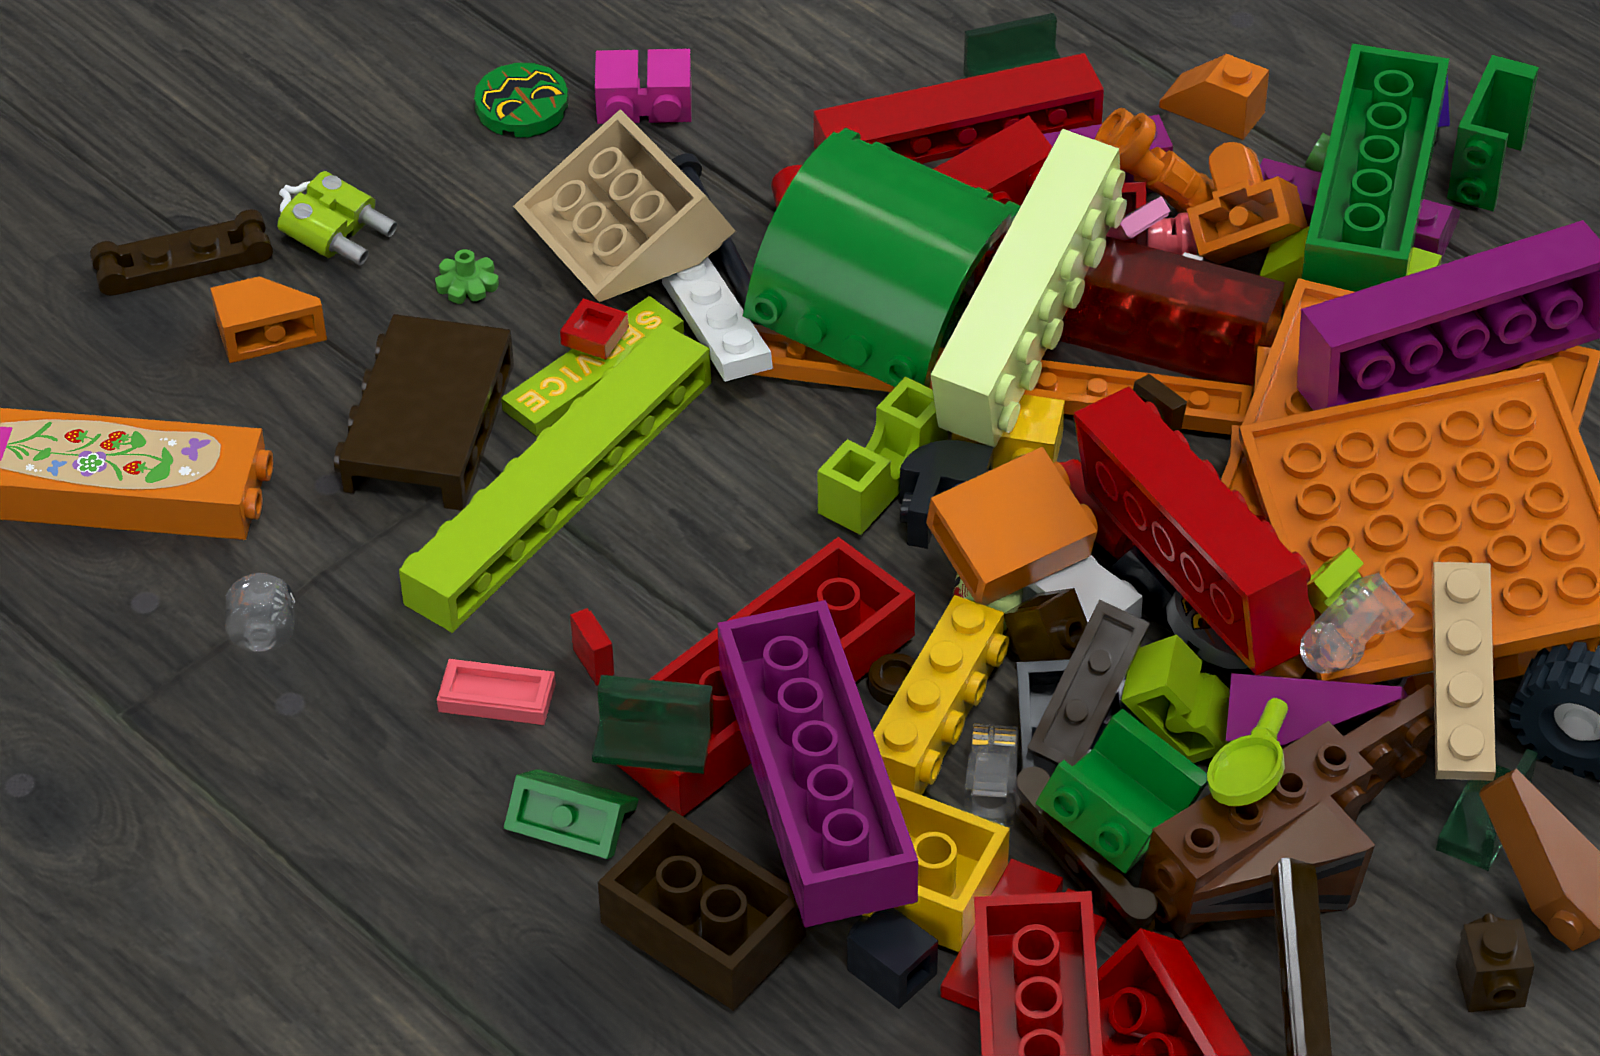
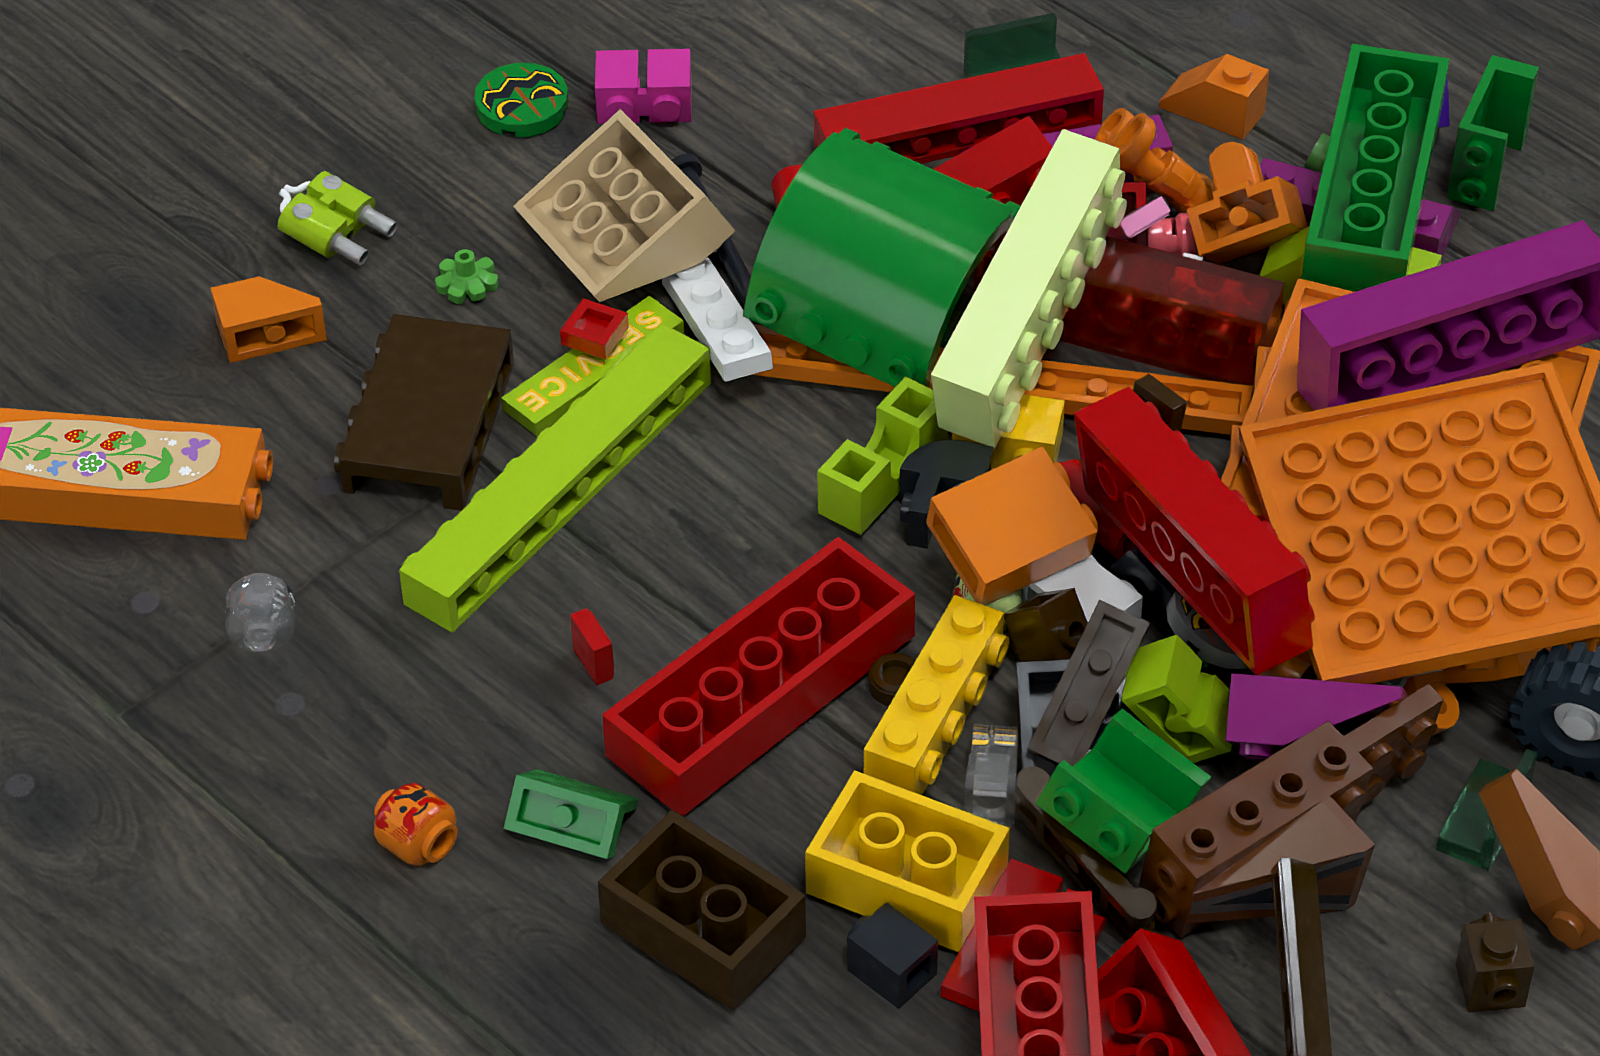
(181, 254): dark brown plate -> none
(415, 824): none -> orange head
(496, 691): coral tile -> none
(653, 724): clear green panel -> none
(817, 764): magenta brick -> none
(1252, 763): lime piece -> none
(1333, 579): lime tile -> none
(1343, 629): clear leg -> none
(1463, 671): tan plate -> none

